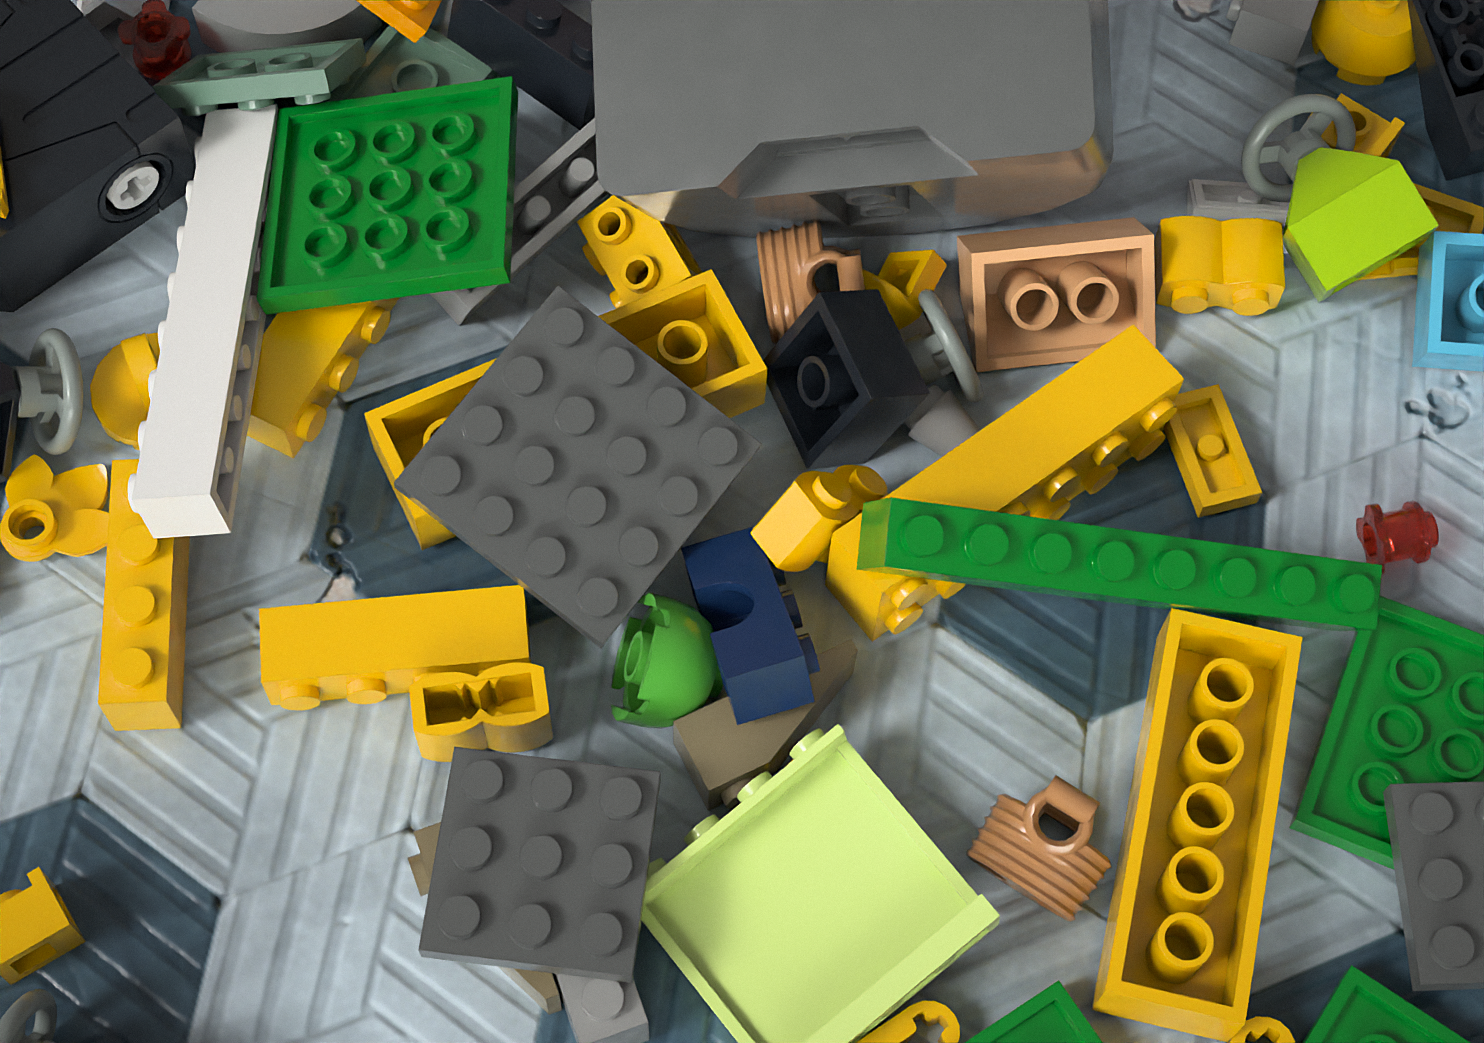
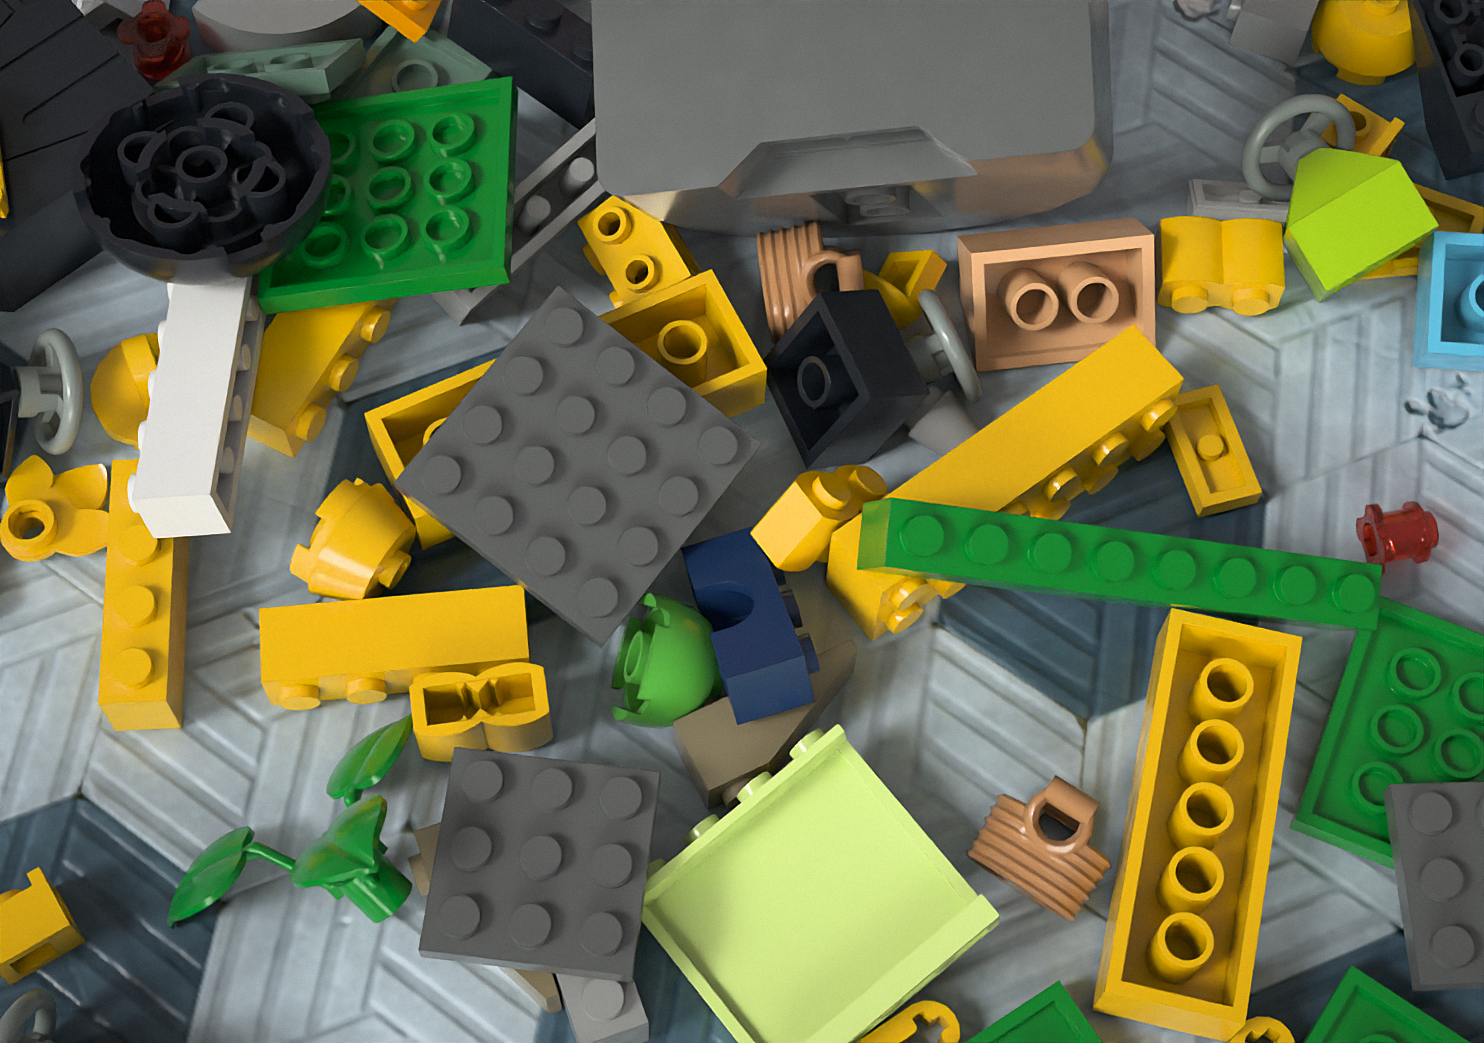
(175, 196): none -> black brick
(343, 860): none -> green plant
(356, 544): none -> yellow cone

